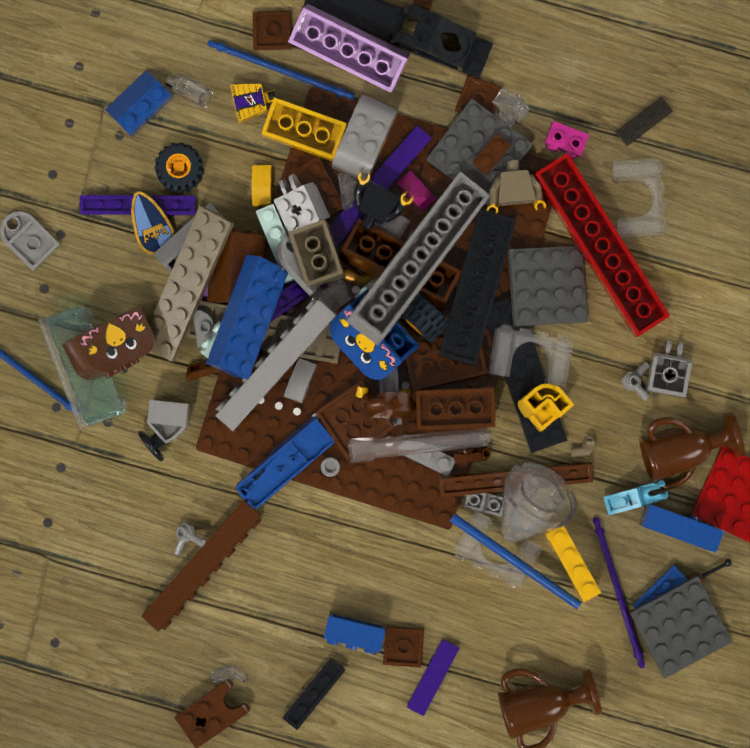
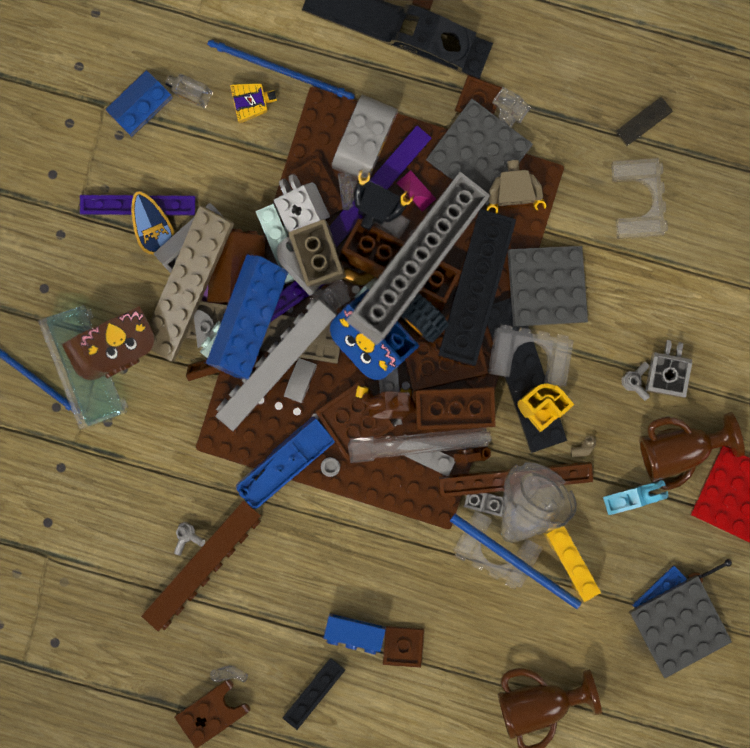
(29, 240): light grey tile -> none
(167, 421): light grey piece -> none
(179, 167): black wheel -> none
(261, 185): yellow slope -> none
(271, 30): reddish brown tile -> none
(303, 129): yellow brick -> none
(349, 48): lavender brick -> none
(432, 677): dark purple tile -> none
(491, 154): reddish brown plate -> none
(566, 140): dark pink brick -> none
(599, 531): dark purple hose -> none
(601, 245): red brick -> none
(681, 527): blue brick -> none

